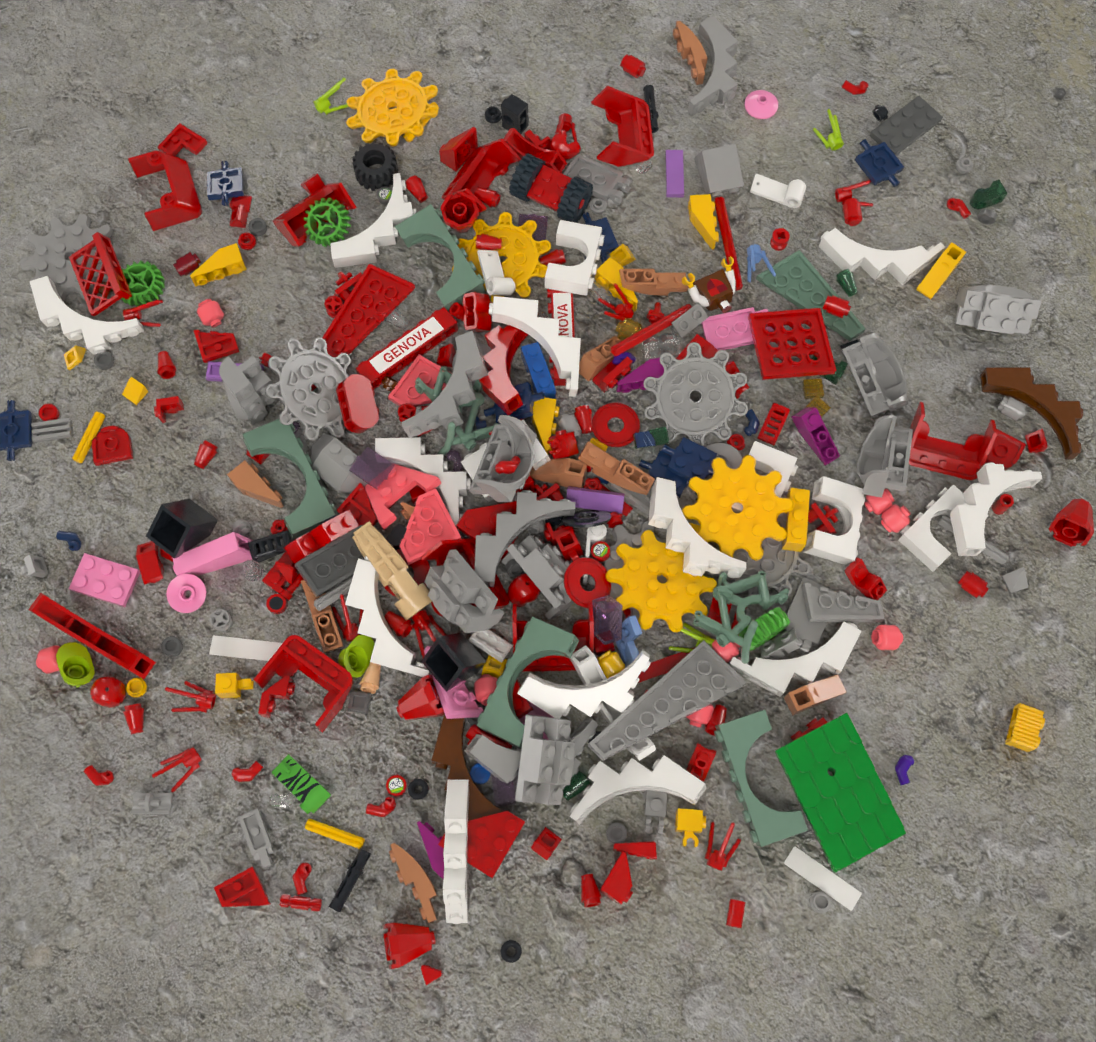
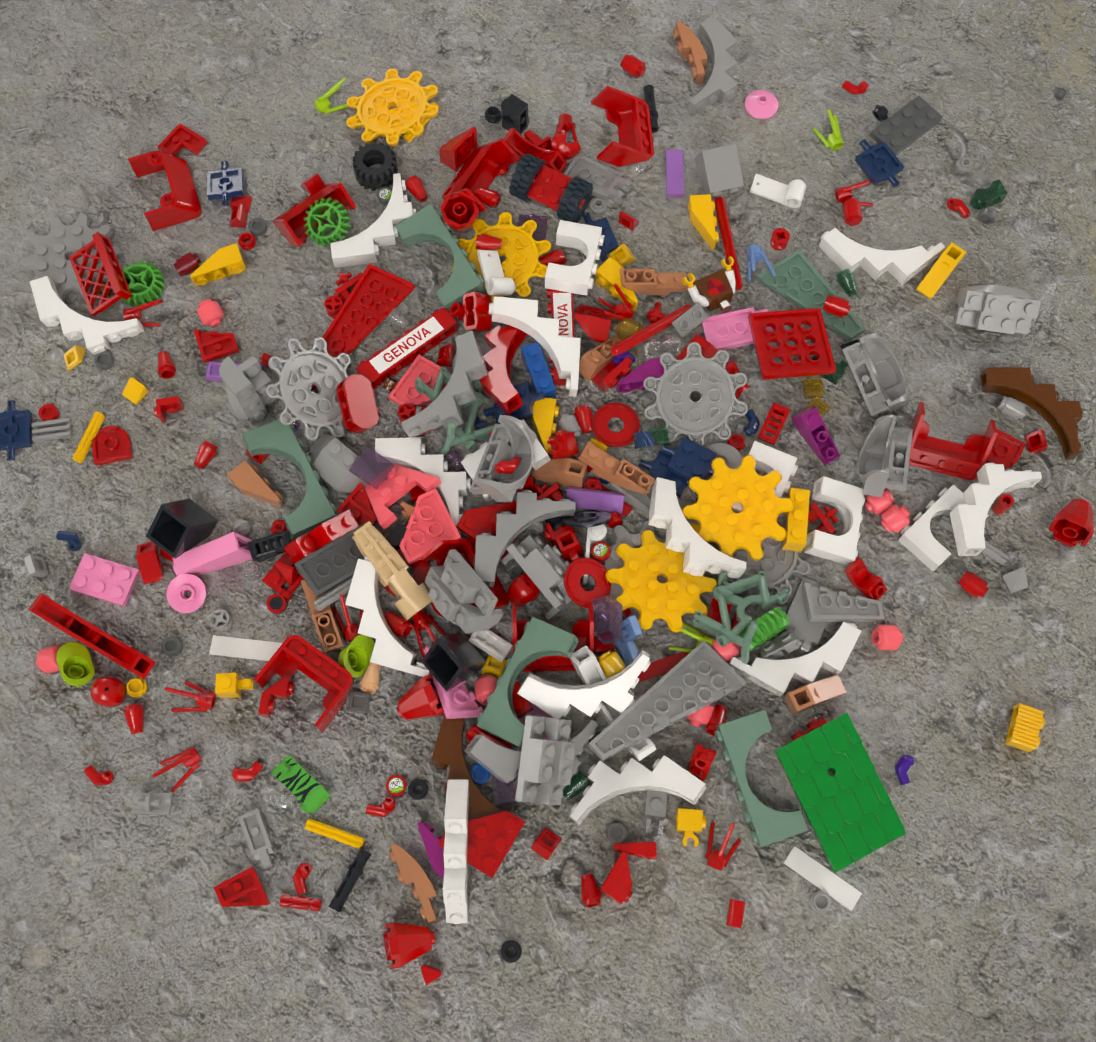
(594, 322): none -> red slope
(627, 221): none -> red slope

